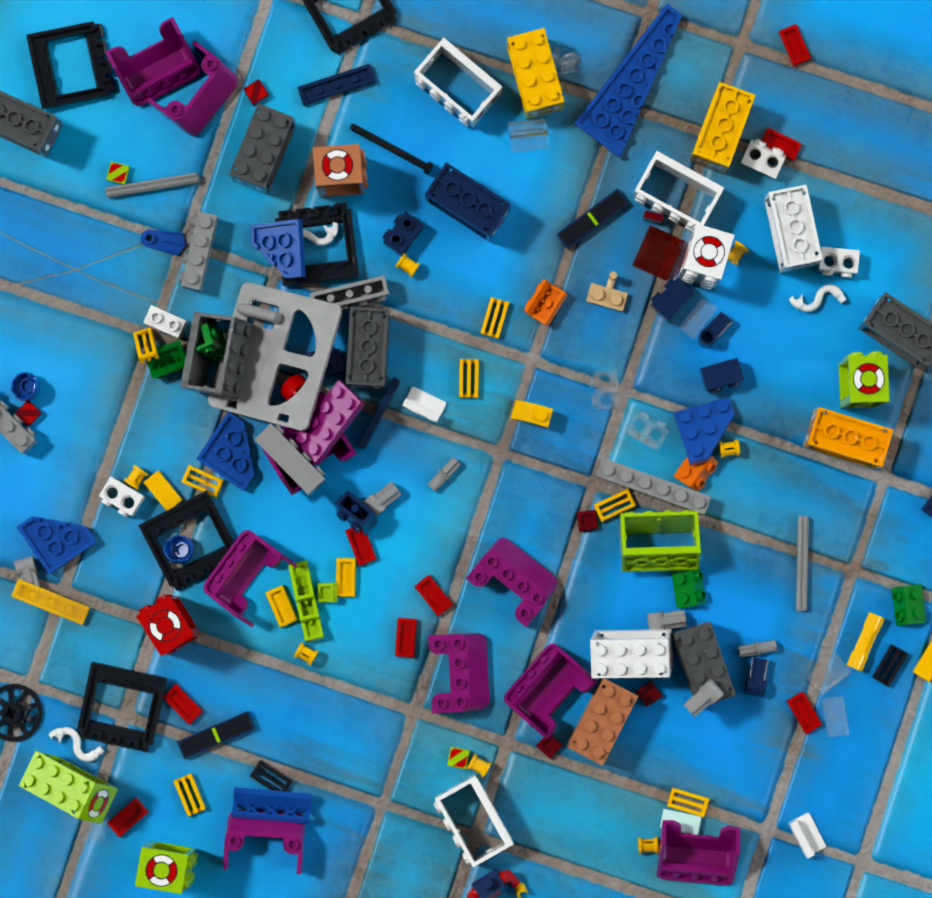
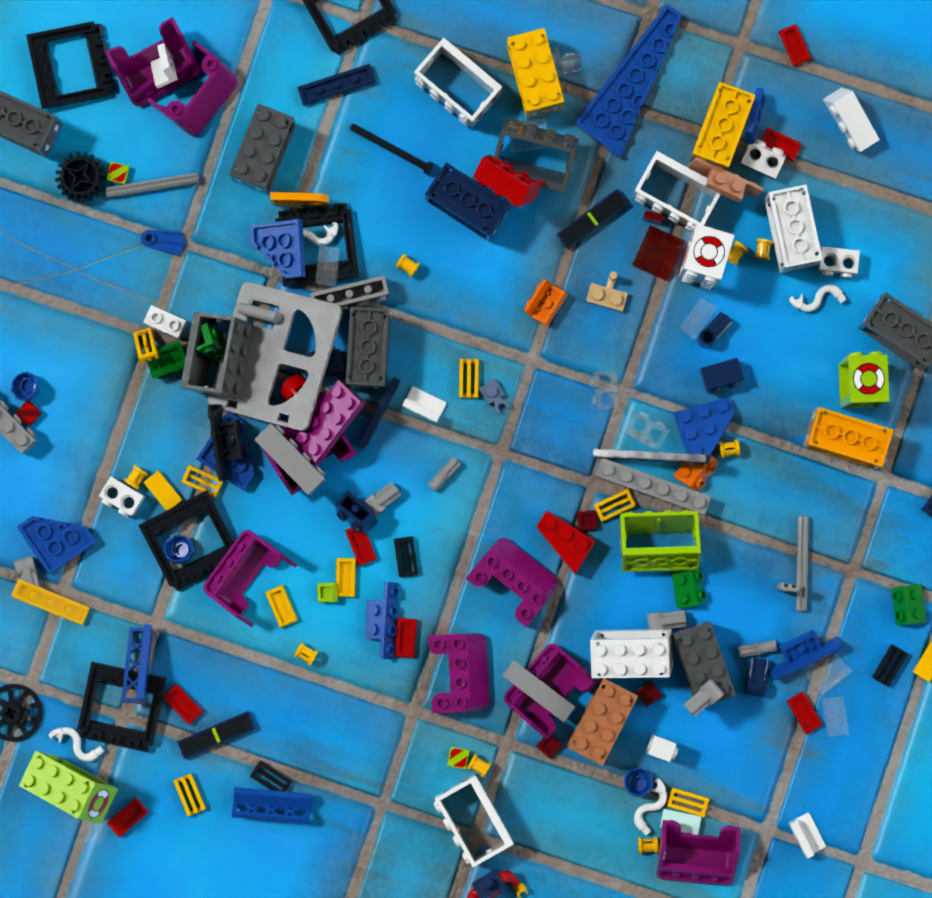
(95, 185): none -> black gear
(143, 663): none -> blue fence
(163, 67): none -> white panel
(166, 867): lime hose -> none
(168, 624): red hose -> none
(199, 251): light grey brick -> none
(226, 441): none -> black bracket
(238, 828): magenta windscreen -> none
(256, 92): dark red tile -> none
(299, 199): none -> light orange tile
(306, 602): lime slope -> none
(327, 265): none -> clear panel
(340, 170): nougat hose -> none
(382, 620): none -> blue bracket
(403, 233): dark blue brick -> none
(408, 572): none -> black tile
(433, 595): red tile -> none
(492, 392): none -> sand blue plate
(499, 302): yellow tile -> none
(506, 181): none -> red wedge
(531, 413): yellow slope -> none
(538, 691): none -> light grey tile
(553, 179): none -> dark grey hose
(565, 540): none -> red wedge
(638, 782): none -> blue hair
(638, 819): none -> white animal
(651, 456): none -> tile
(662, 748): none -> white brick
(672, 299): dark blue brick -> none
(724, 182): none -> nougat bracket
(754, 116): none -> blue tile
(763, 249): none -> yellow bush
(787, 587): none -> light grey tile
(802, 652): none -> blue bracket
(851, 119): none -> white wedge
(866, 639): yellow axle -> none

